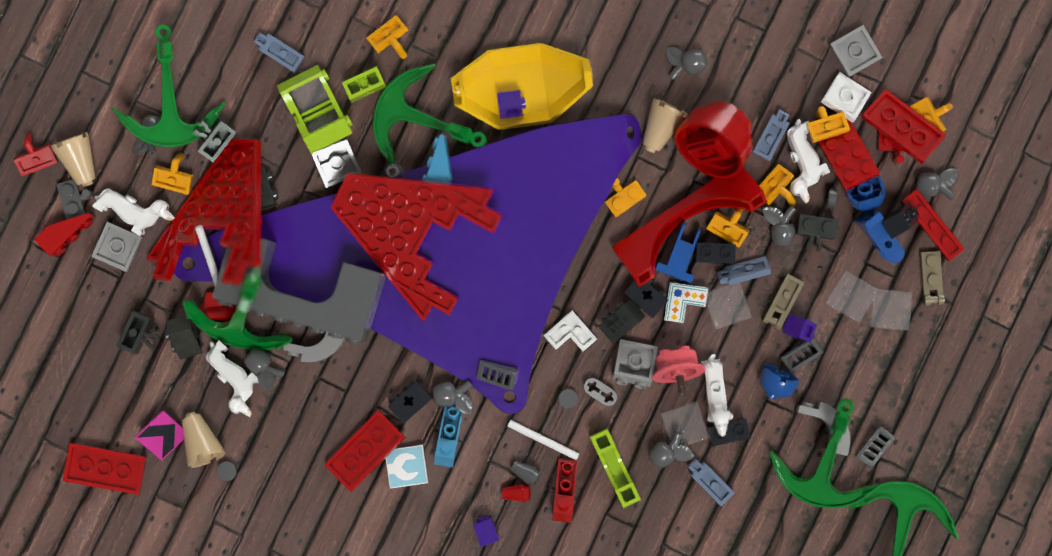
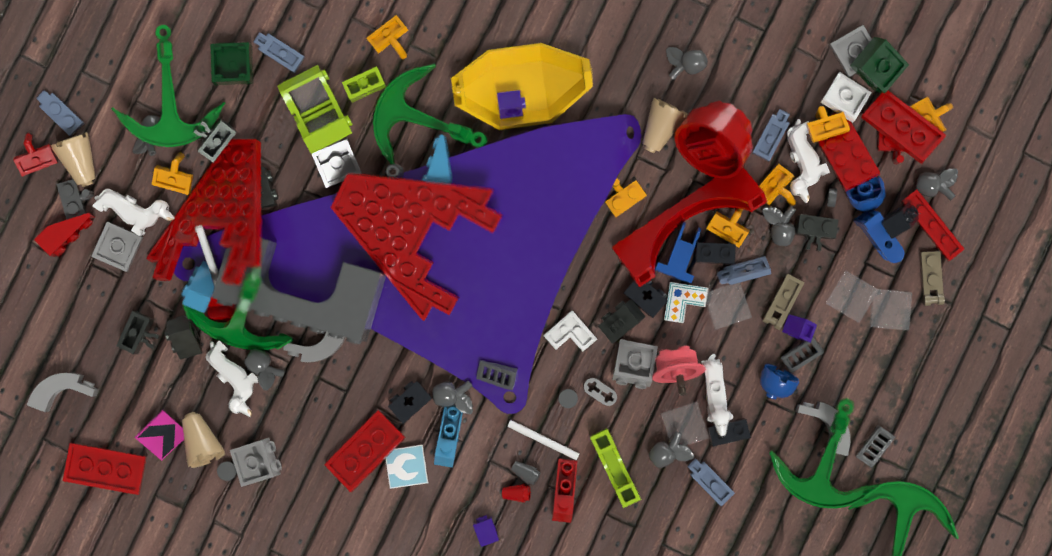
(49, 388): none -> light grey arch
(59, 113): none -> sand blue hinge
(199, 288): none -> dark azure slope
(231, 63): none -> dark green container
(256, 462): none -> light grey plate
(879, 65): none -> dark green container

